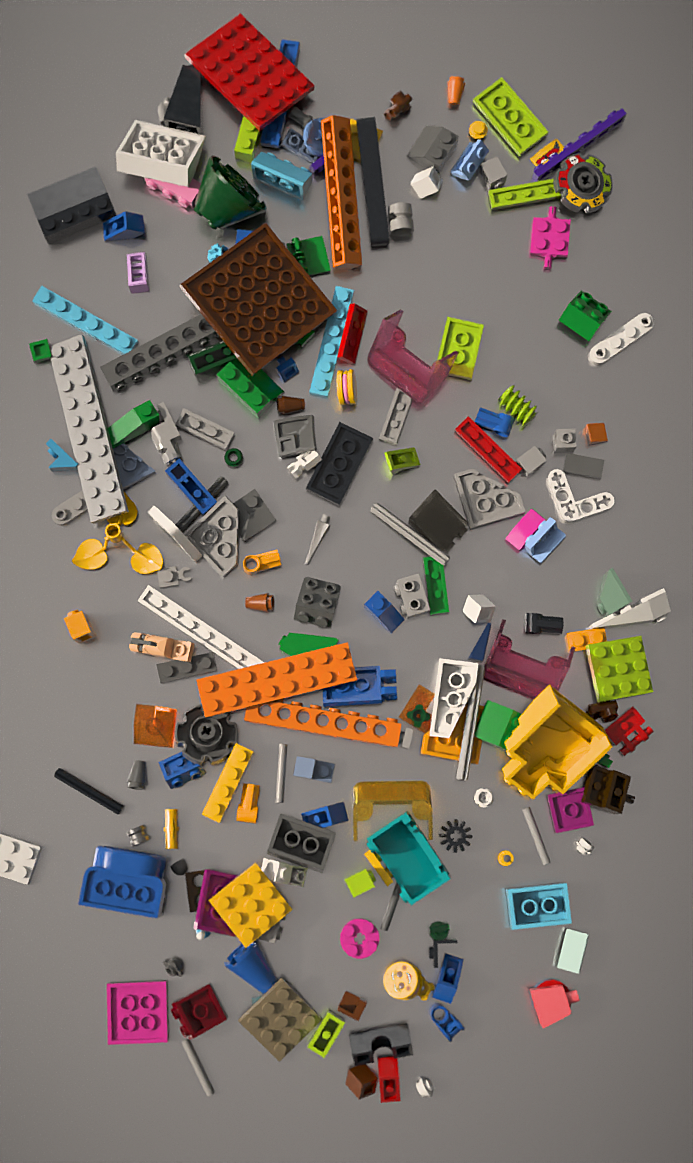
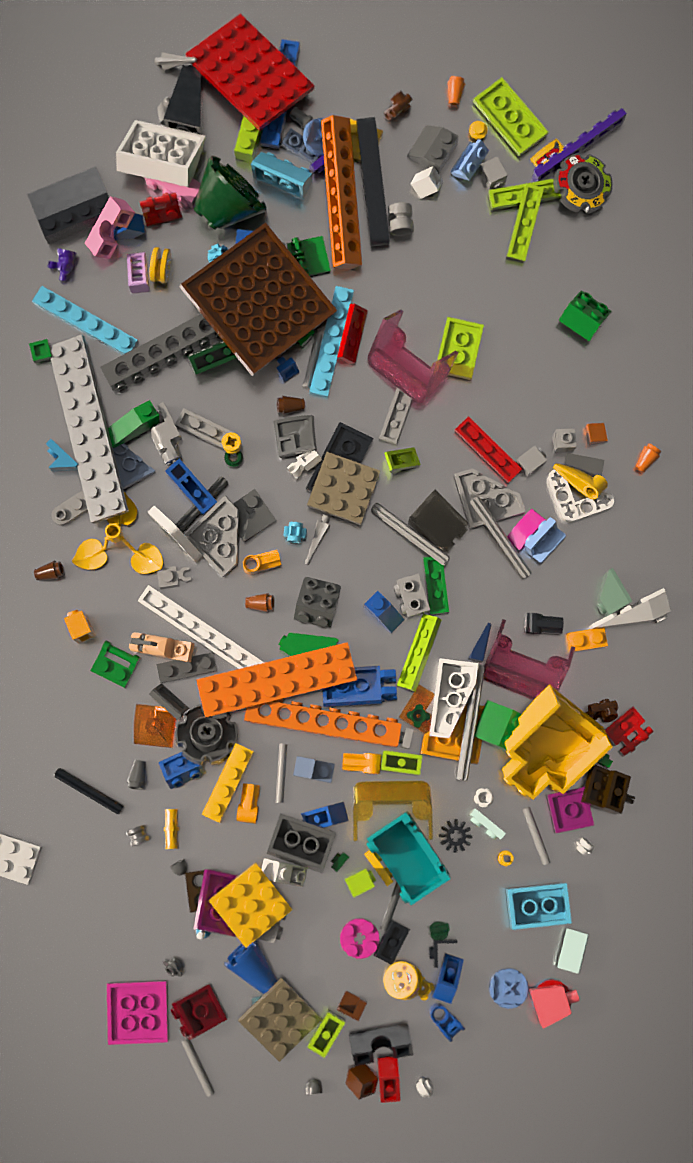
(52, 570): none -> reddish brown cone
(64, 263): none -> dark purple piece
(101, 239): none -> bright pink arch
(112, 670): none -> green plate
(125, 882): blue brick -> none
(160, 209): none -> red plate
(160, 267): none -> yellow head
(168, 60): none -> light grey piece
(168, 701): none -> dark grey tile
(233, 446): none -> yellow wheel
(254, 391): green slope -> none
(295, 532): none -> medium azure gear
(312, 360): none -> light grey bar
(314, 1087): none -> dark grey hinge
(339, 860): none -> dark green plate
(343, 488): none -> dark tan plate
(346, 387): yellow head -> none
(367, 763): none -> light orange piece
(391, 942): none -> black plate
(401, 762): none -> lime brick
(419, 652): none -> lime plate
(479, 608): white panel -> none
(492, 830): none -> light aqua plate
(499, 423): blue piece -> none
(500, 536): none -> light grey axle
(508, 988): none -> medium blue tile
(518, 405): lime piece -> none
(525, 222): none -> lime plate
(550, 237): dark pink plate -> none
(583, 482): none -> yellow piece
(619, 669): lime plate -> none
(621, 338): white plate -> none
(648, 457): none -> orange cone

